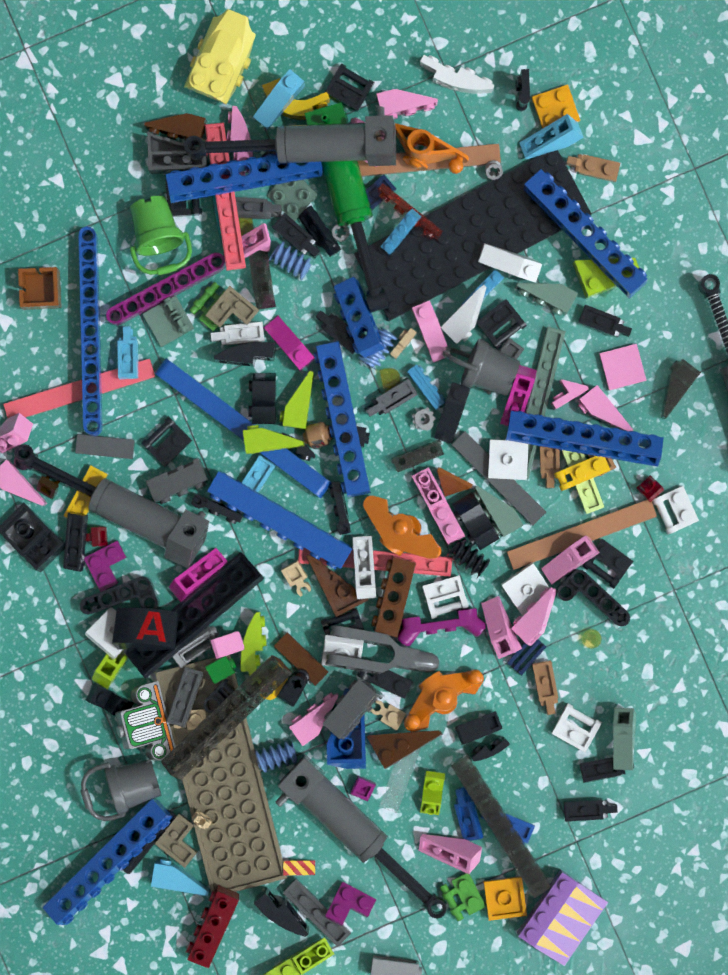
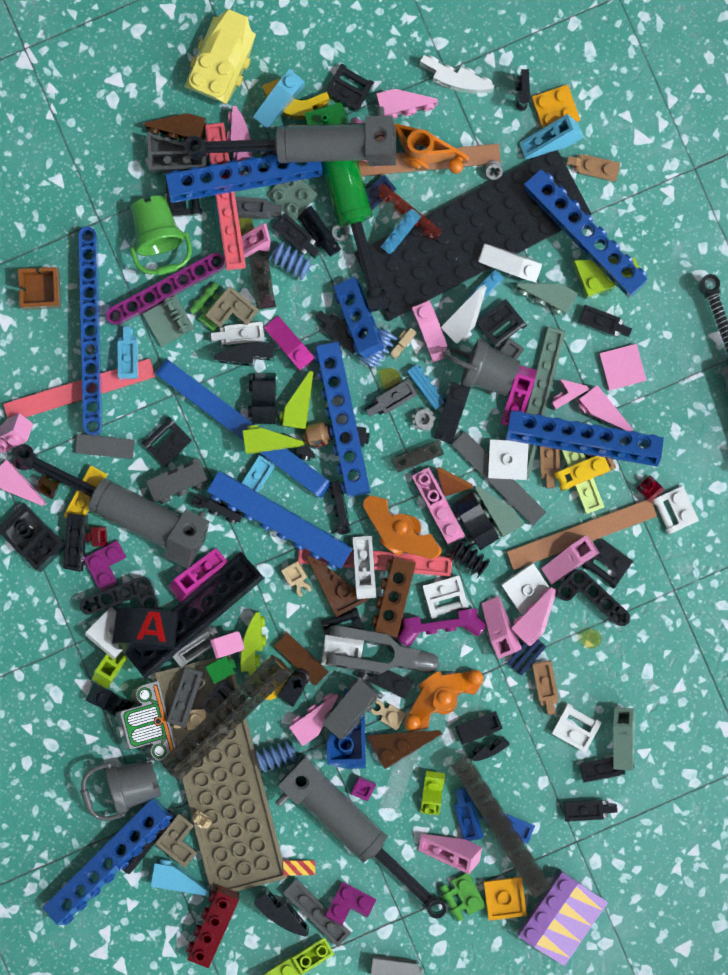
(678, 383): clear smoke slope -> none

